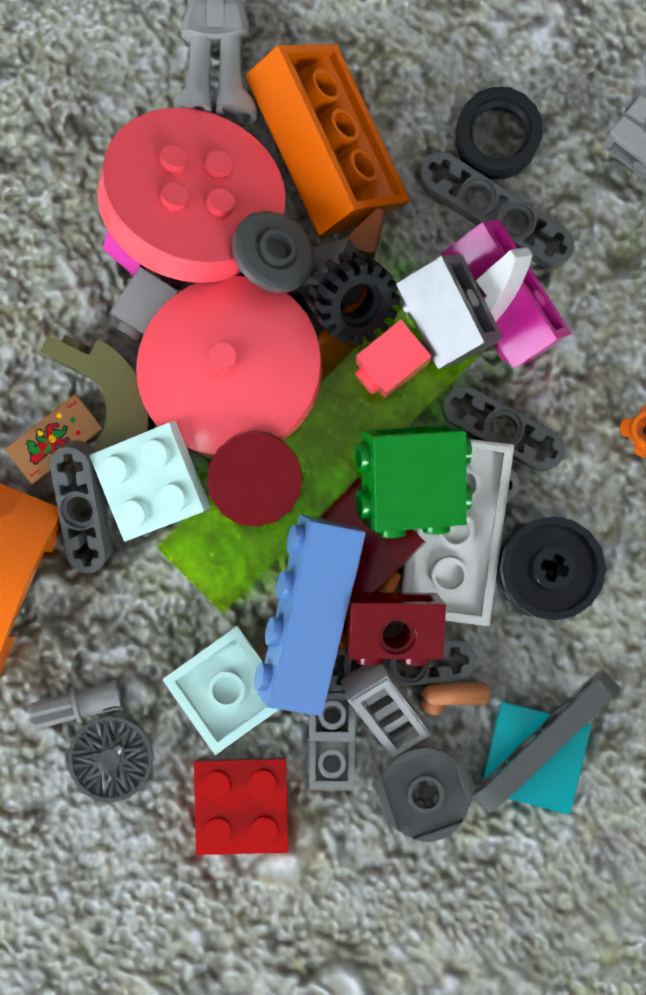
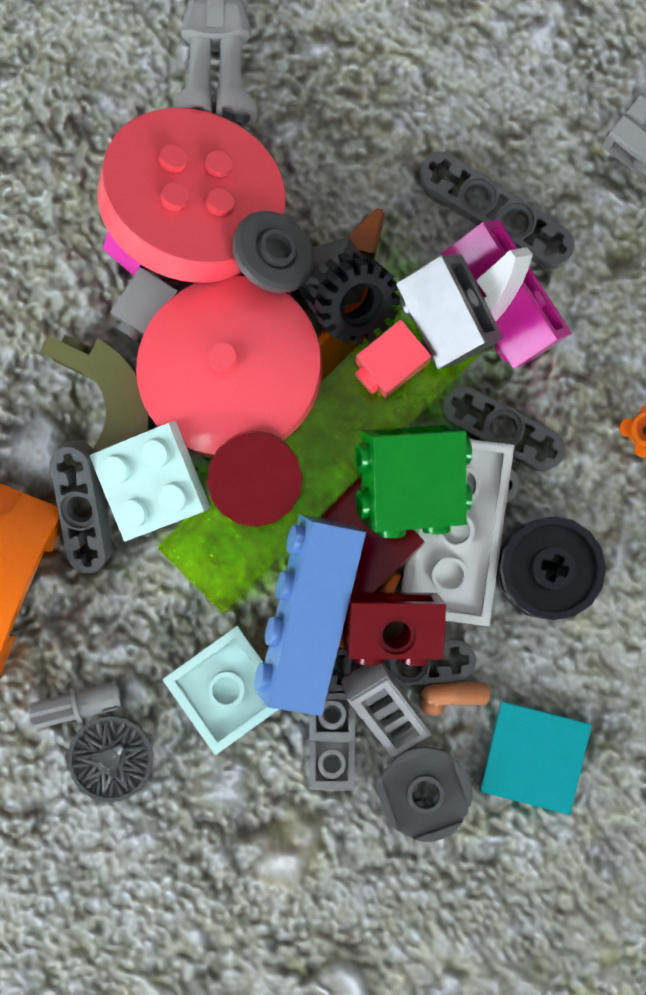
(64, 424): medium nougat tile -> none
(241, 806): red plate -> none
(325, 136): orange slope -> none
(499, 99): black tyre -> none
(545, 741): dark grey beam -> none

